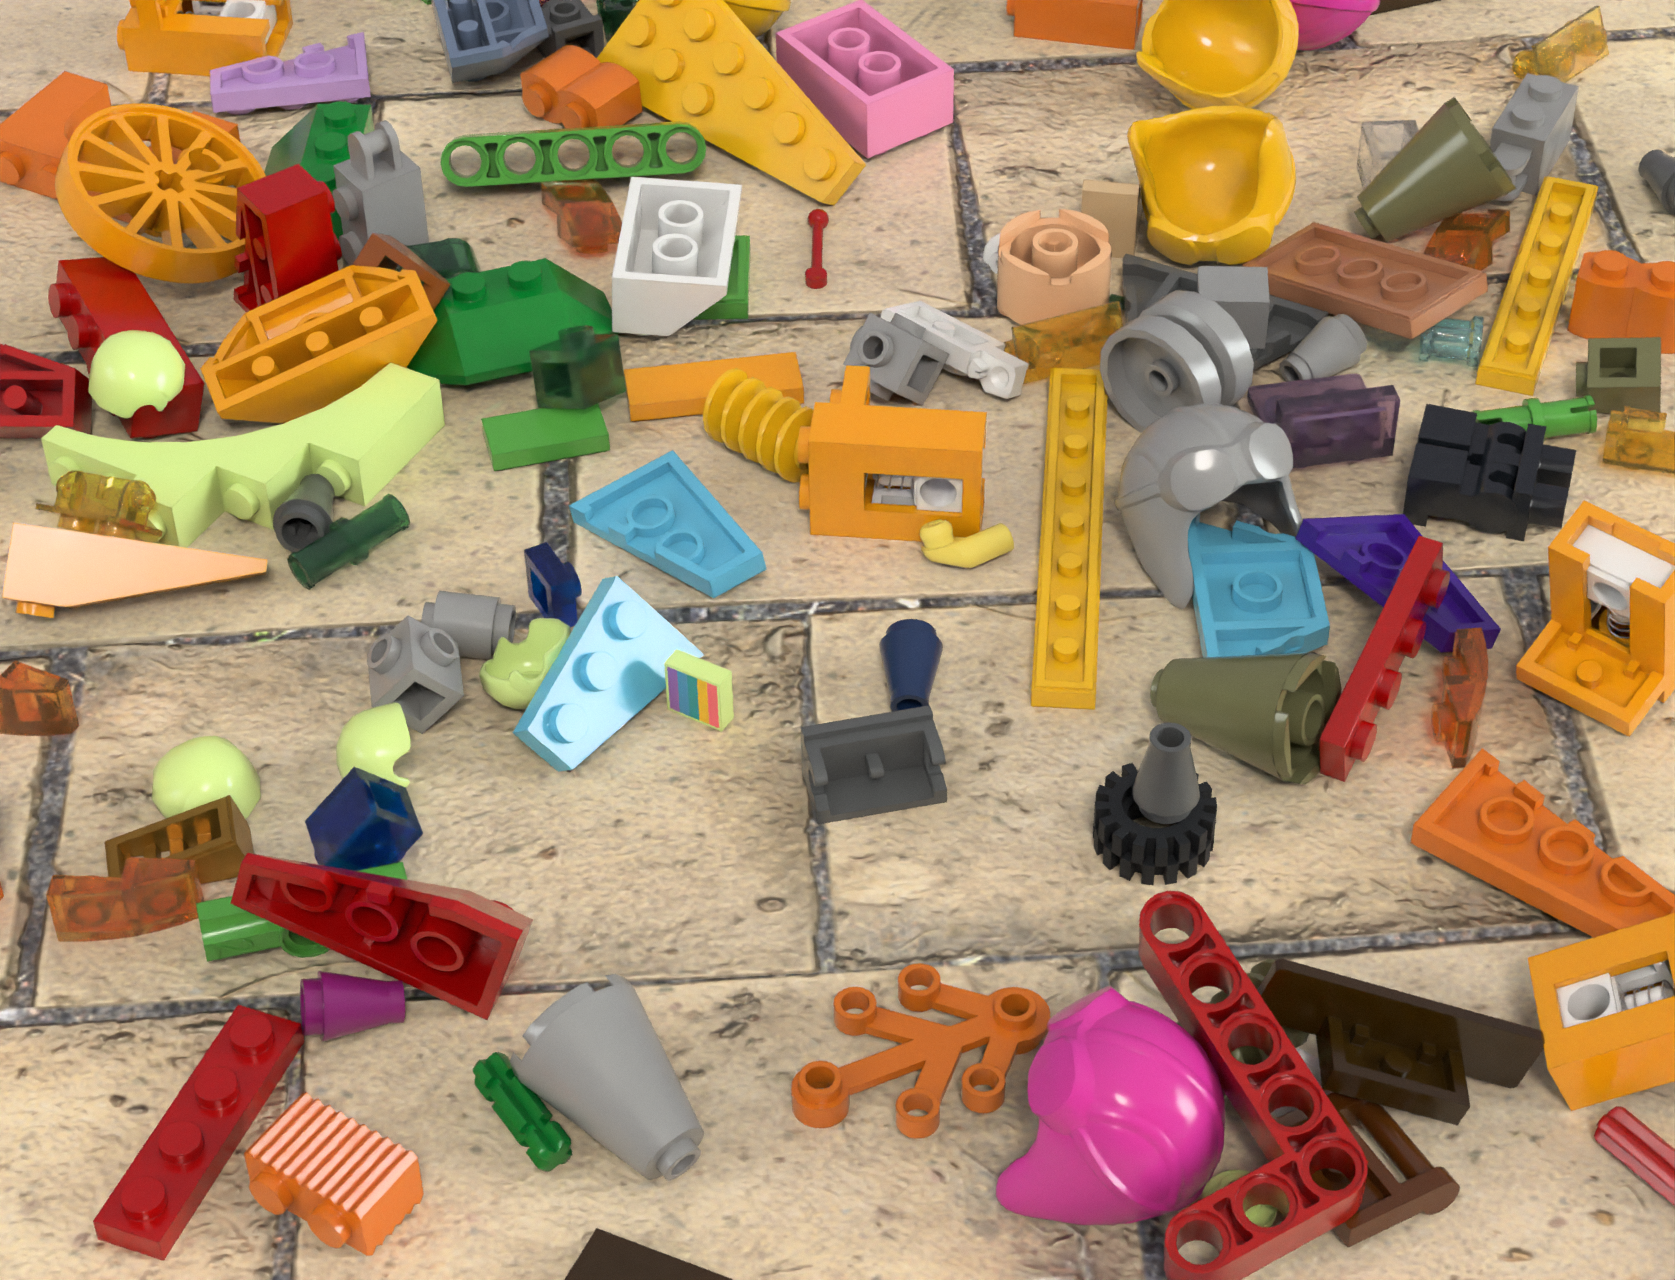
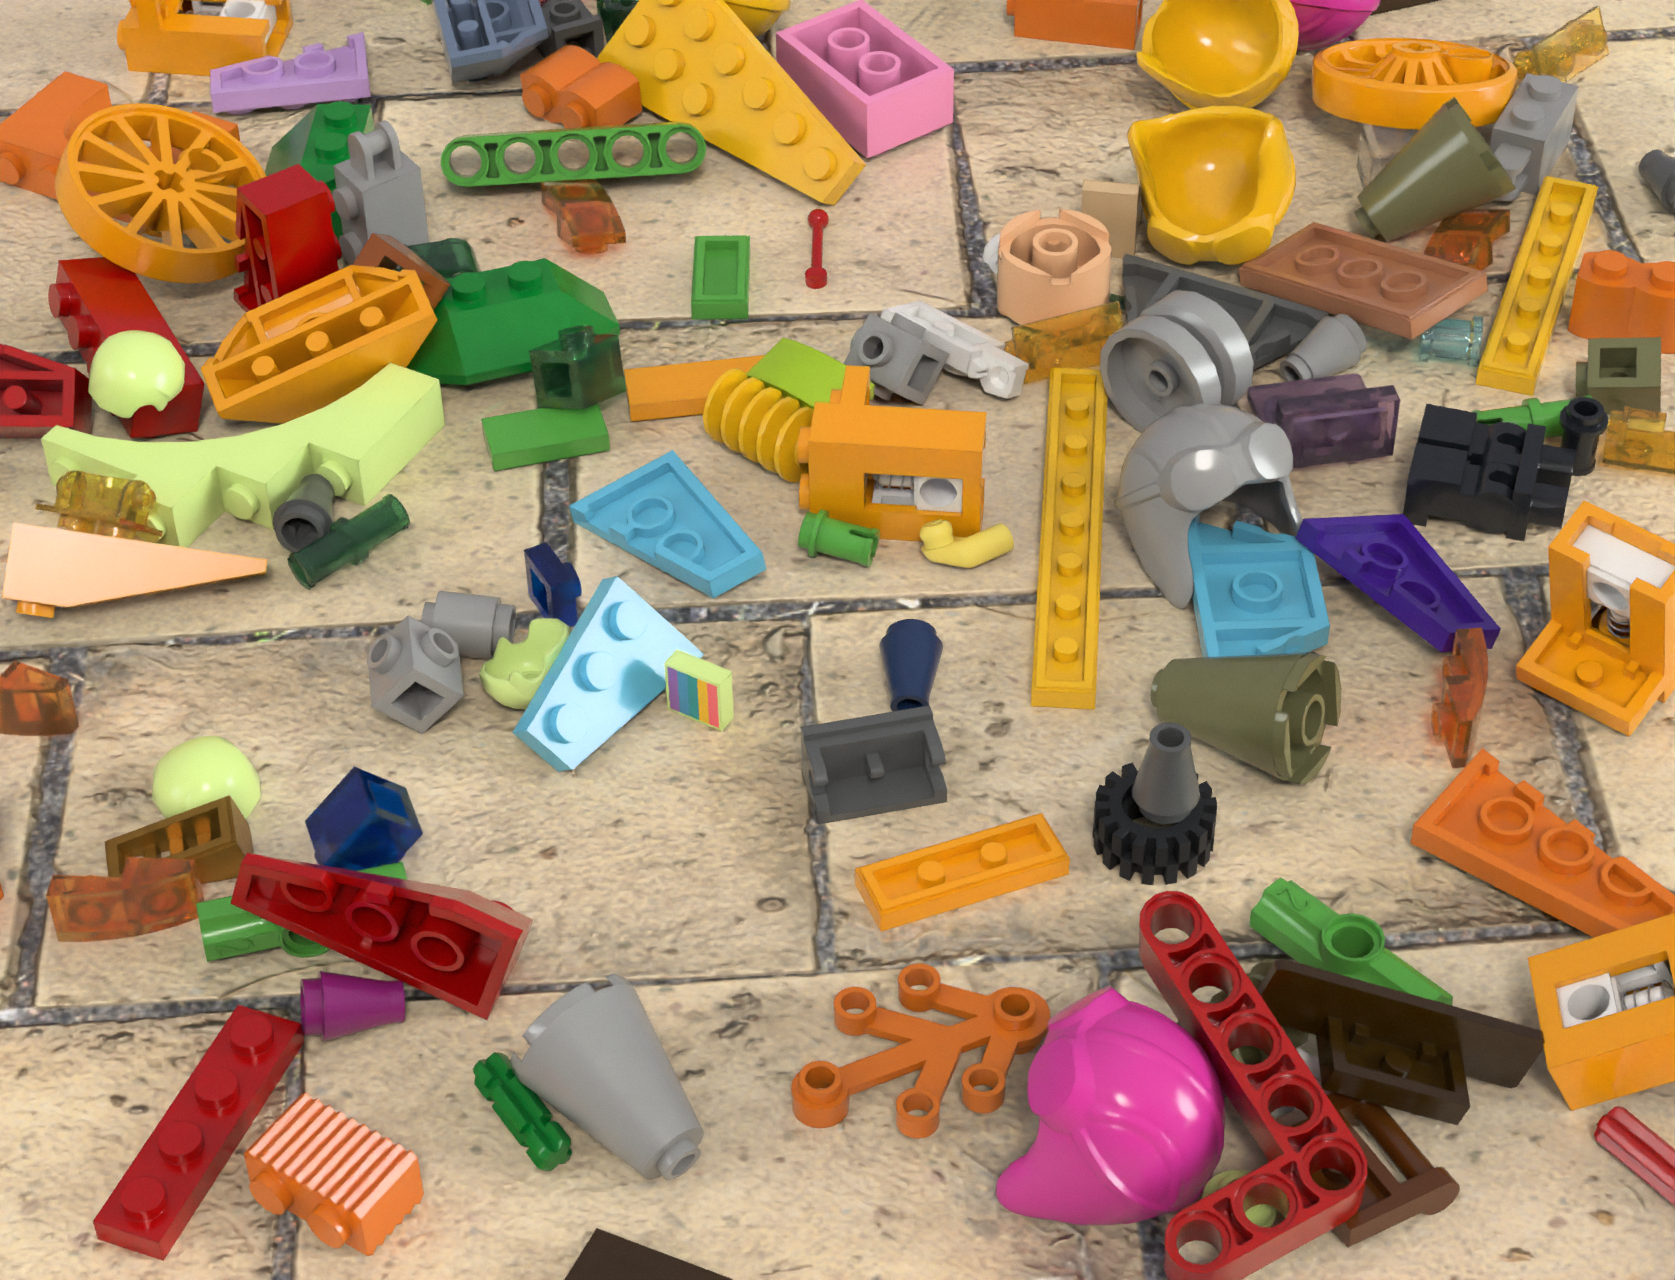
(374, 742): yellowish green hair -> none
(672, 253): white slope -> none
(801, 372): none -> lime slope
(838, 538): none -> bright green pin
(961, 871): none -> light orange tile
(1242, 294): light grey panel -> none
(1335, 942): none -> bright green piece
(1376, 675): red plate -> none
(1409, 79): none -> light orange piece
(1582, 424): none -> black pin

